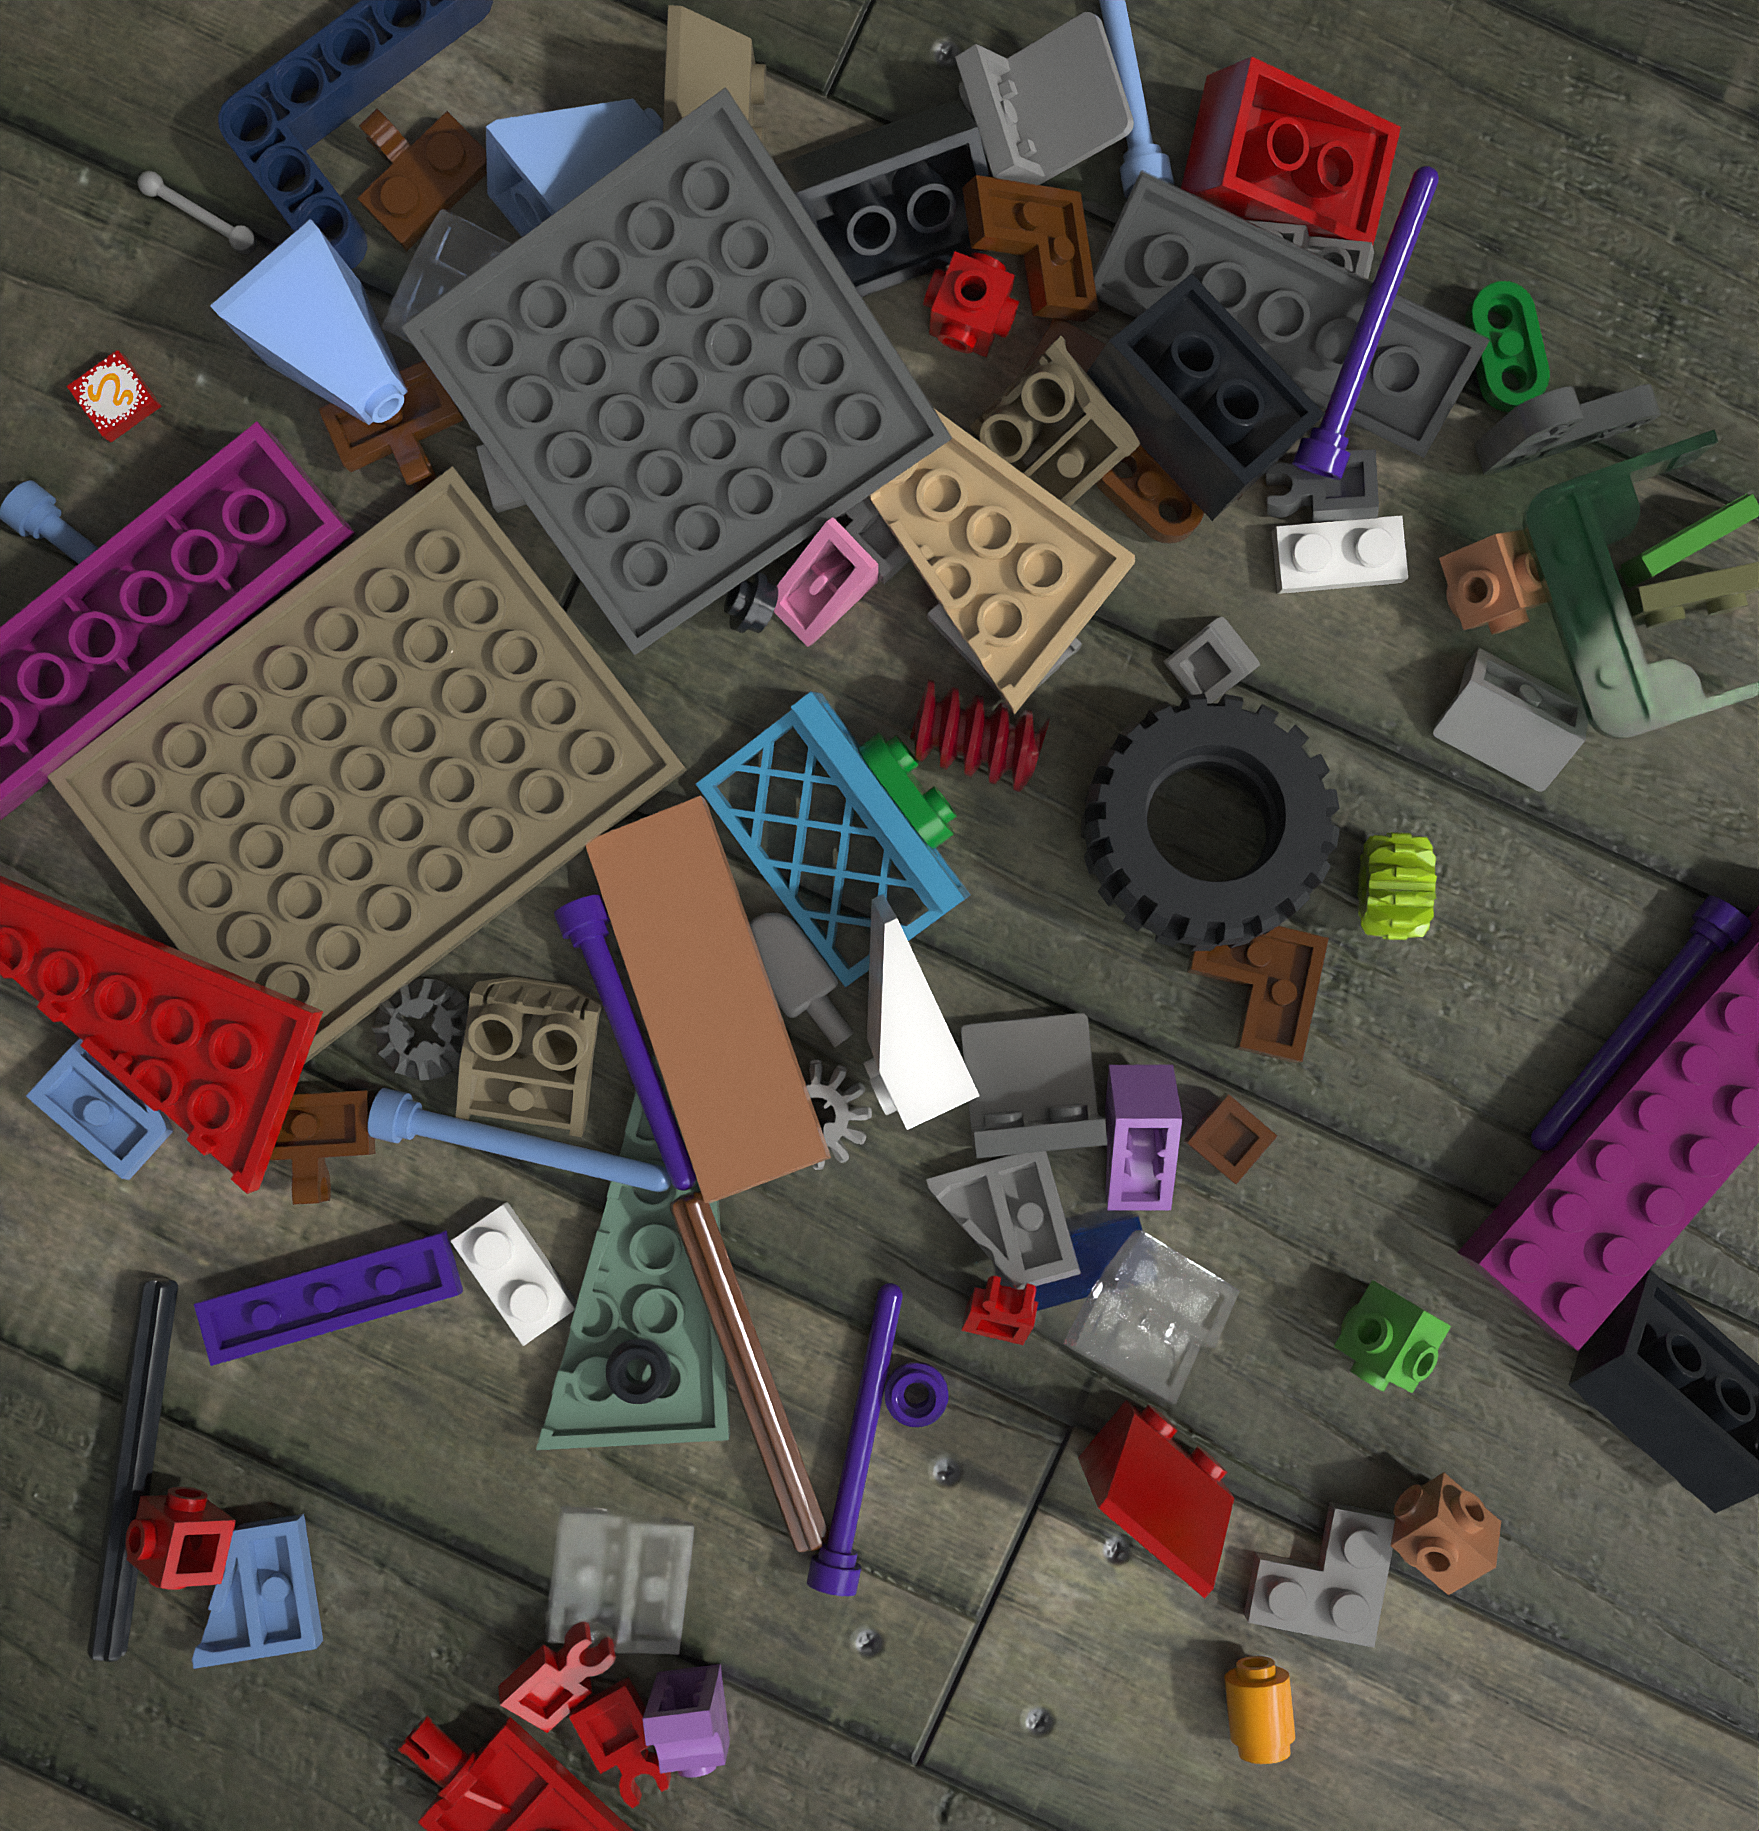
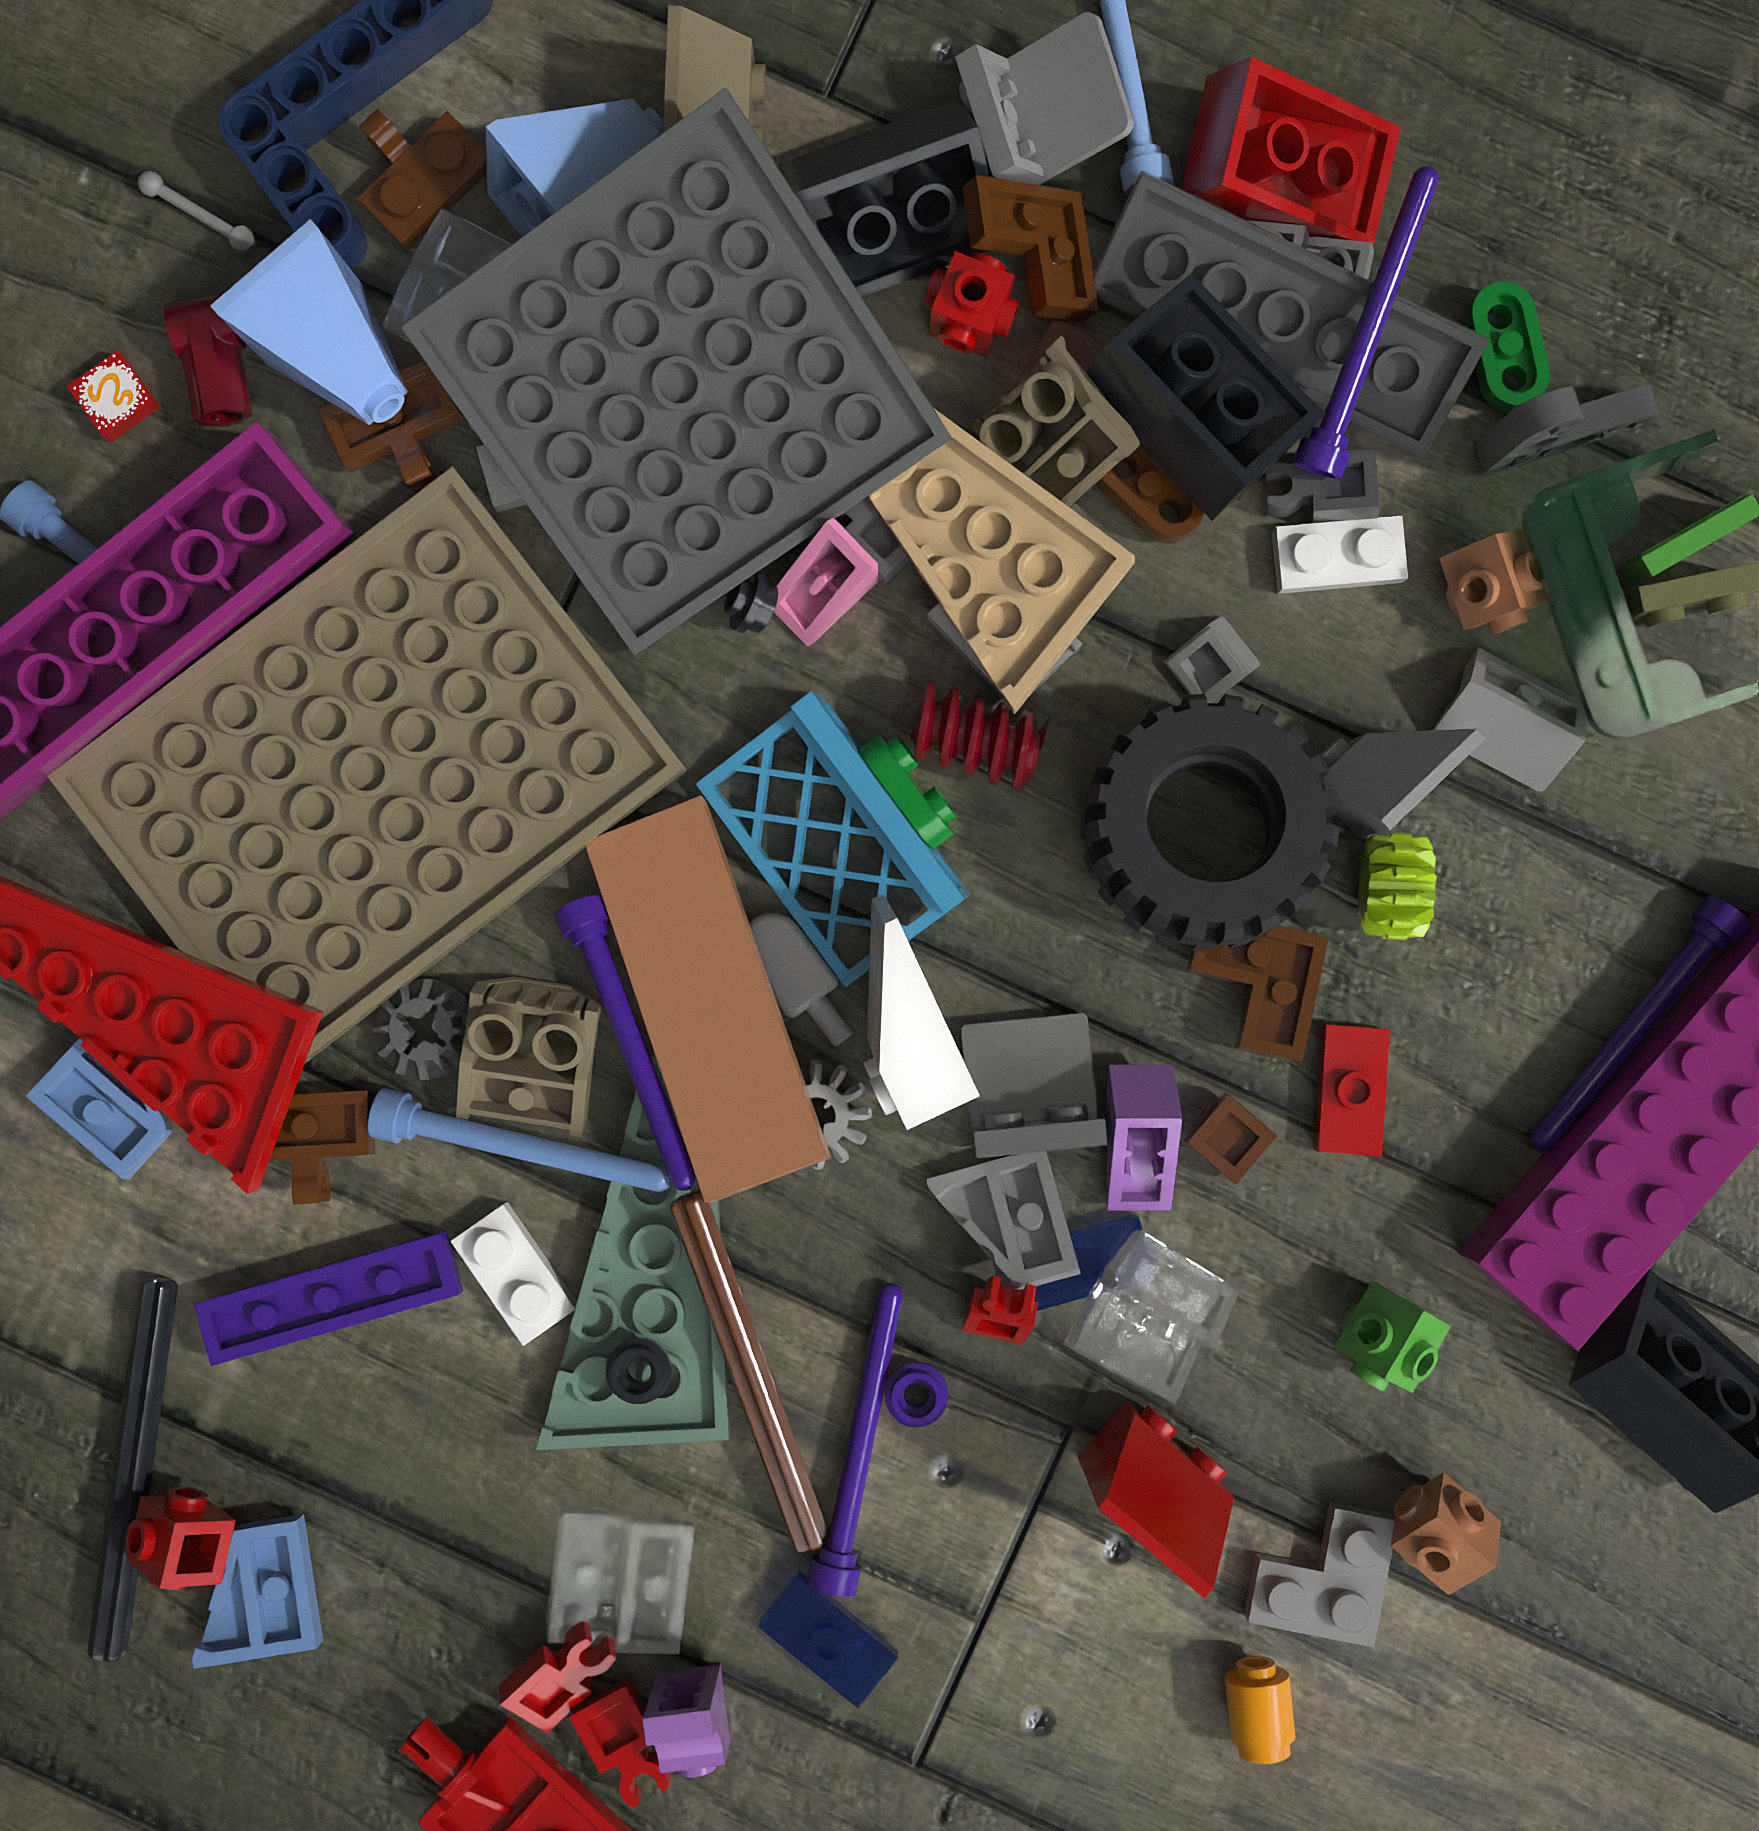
(209, 361): none -> dark red piece
(828, 1640): none -> clear blue plate
(1351, 1090): none -> red plate
(1391, 772): none -> light grey slope

